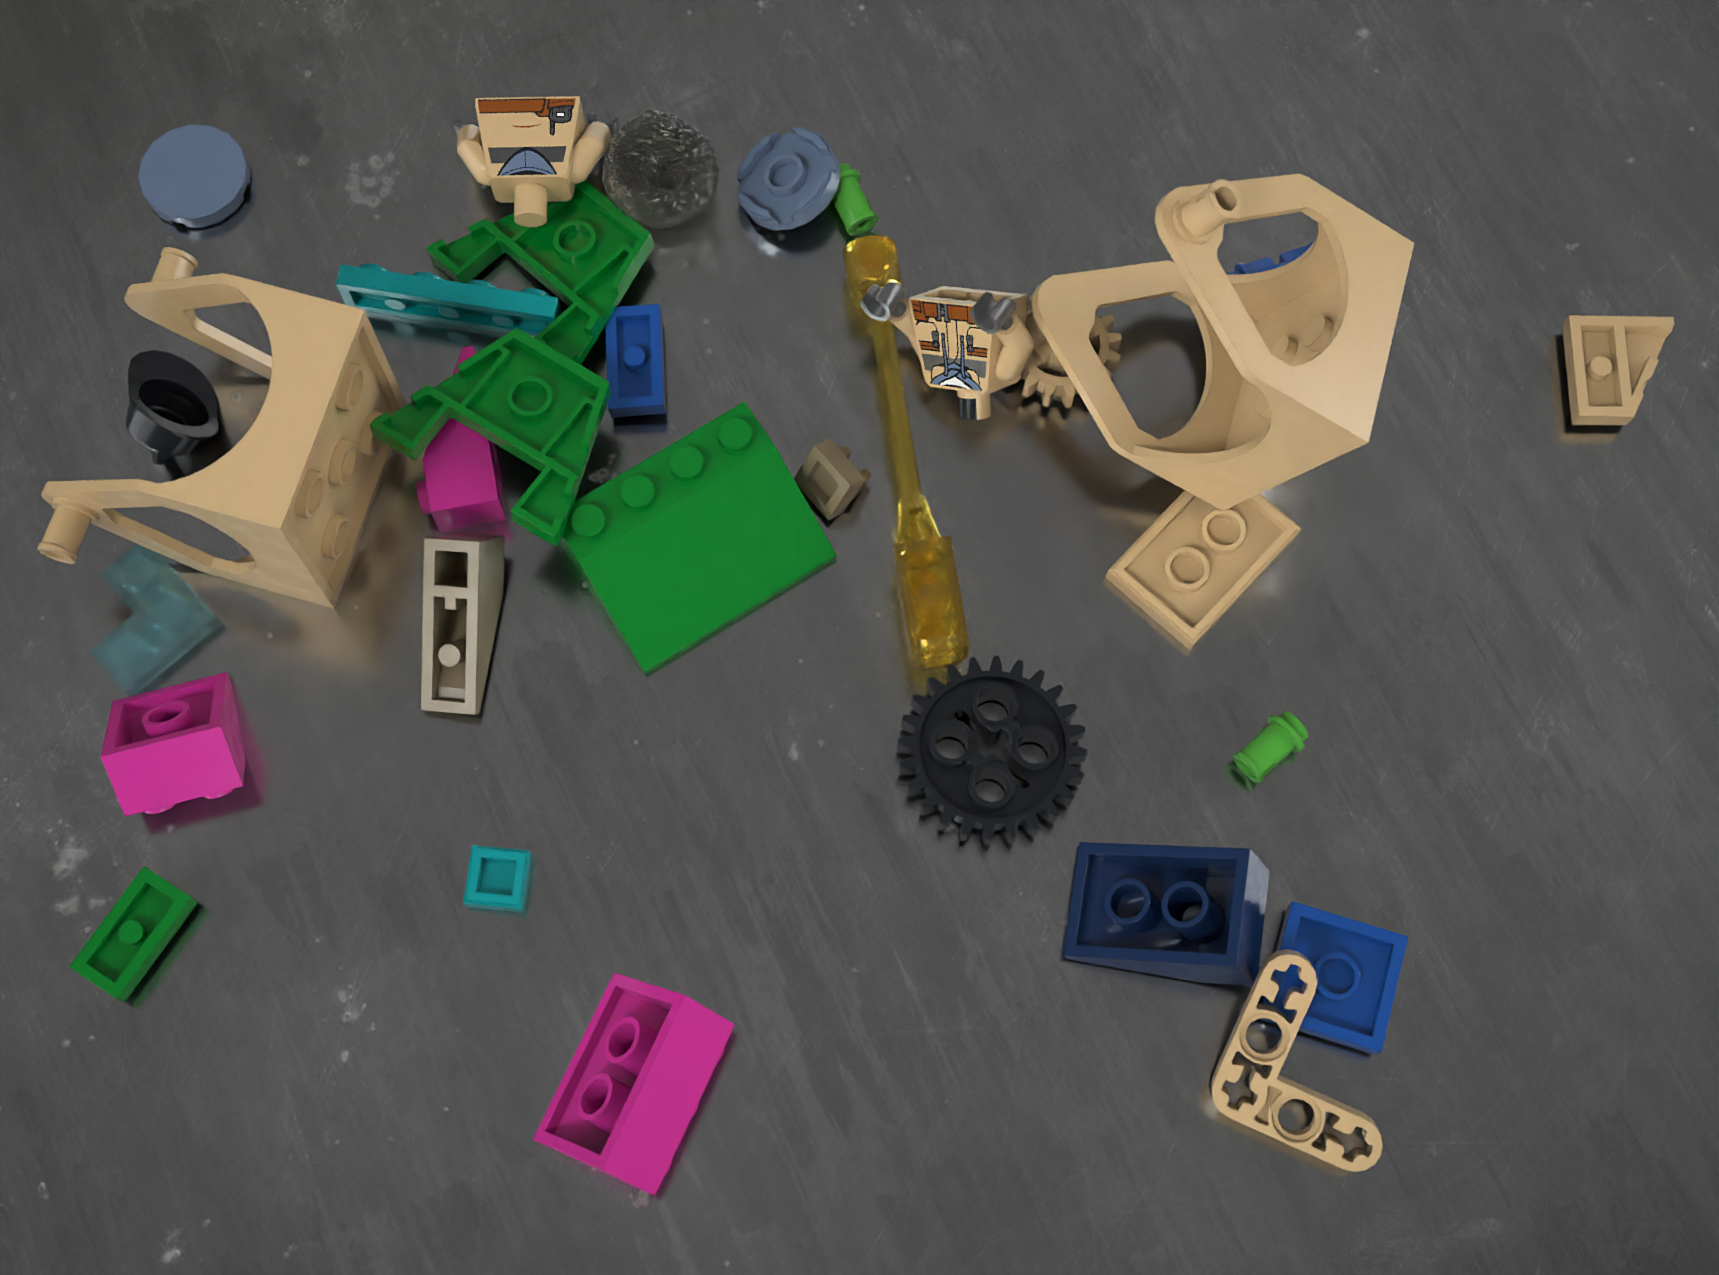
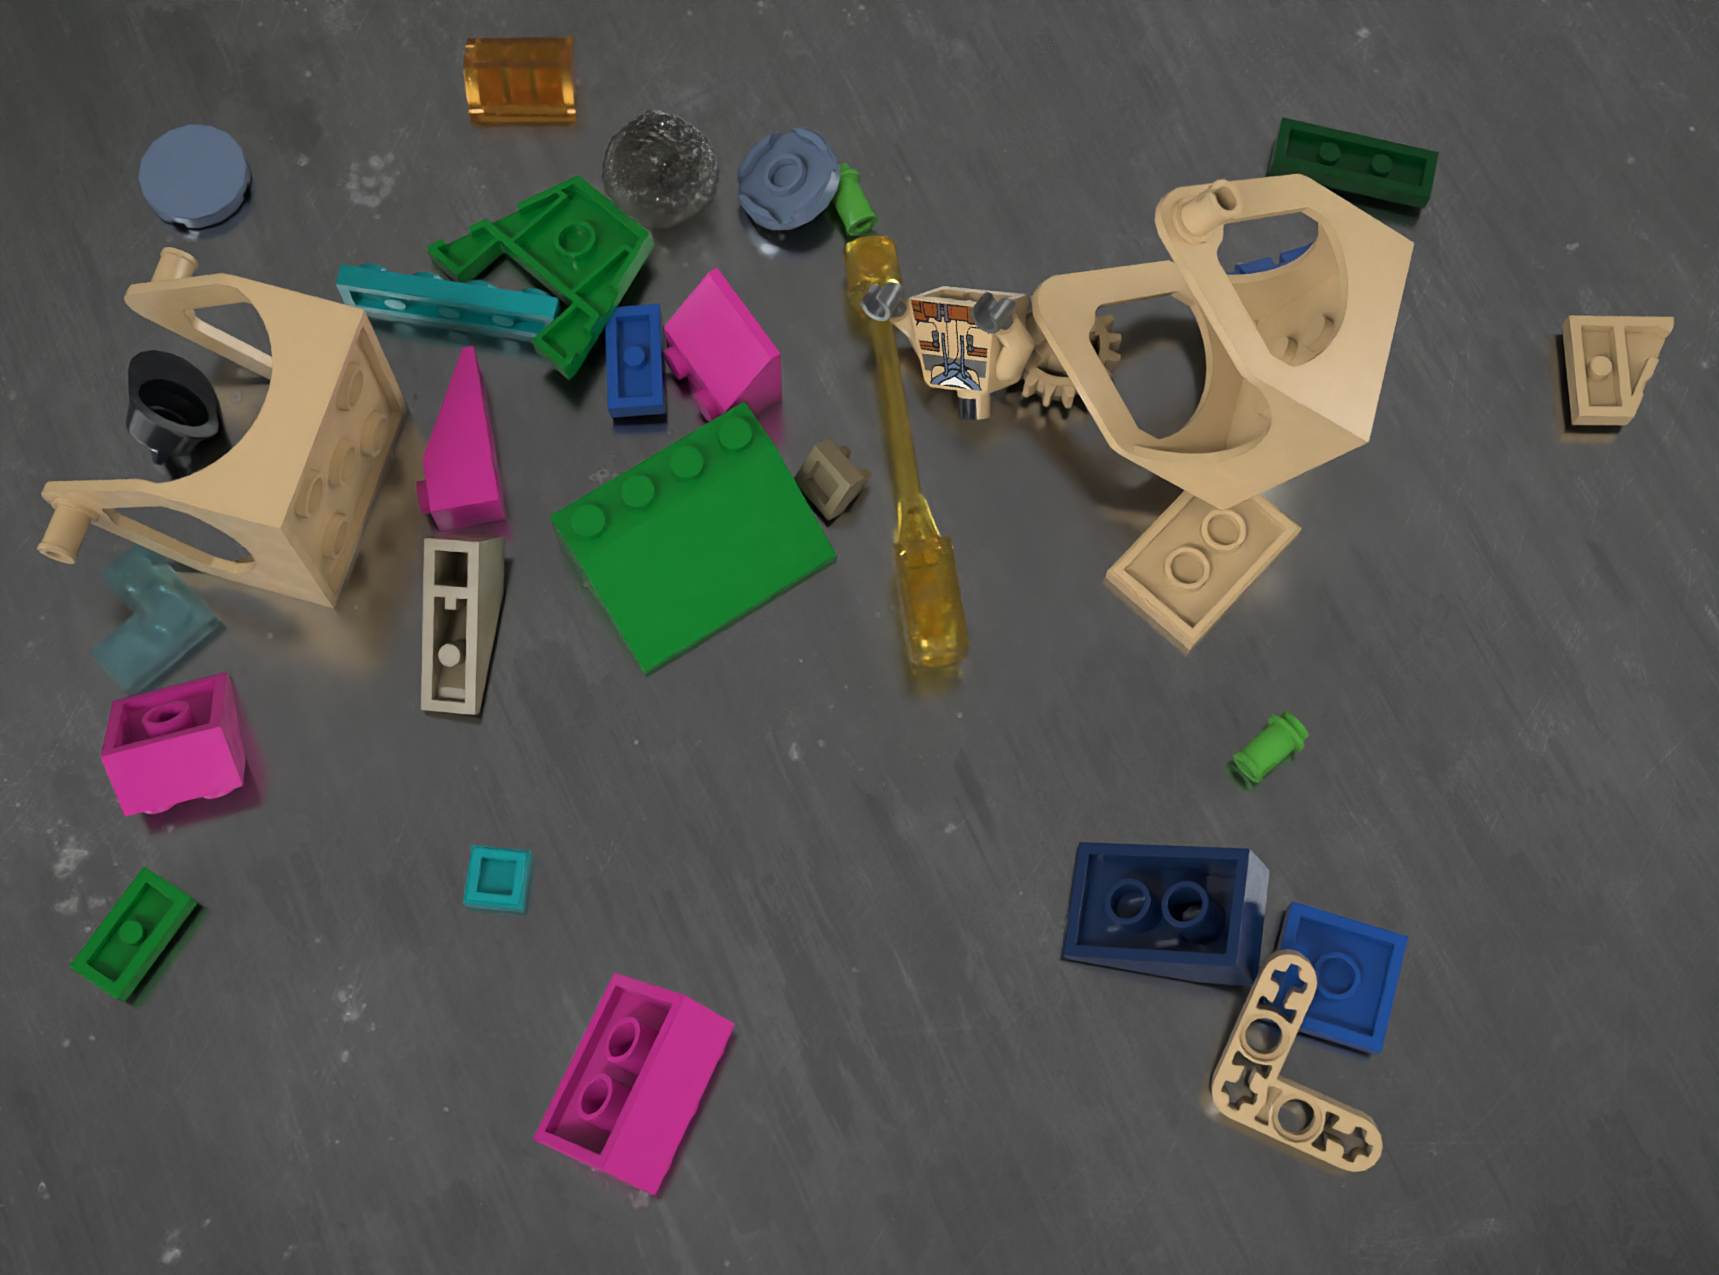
(521, 79): none -> clear orange brick
(527, 404): green wing -> none
(532, 150): tan torso -> none
(722, 351): none -> dark pink slope
(1031, 717): black gear -> none
(1355, 162): none -> dark green plate

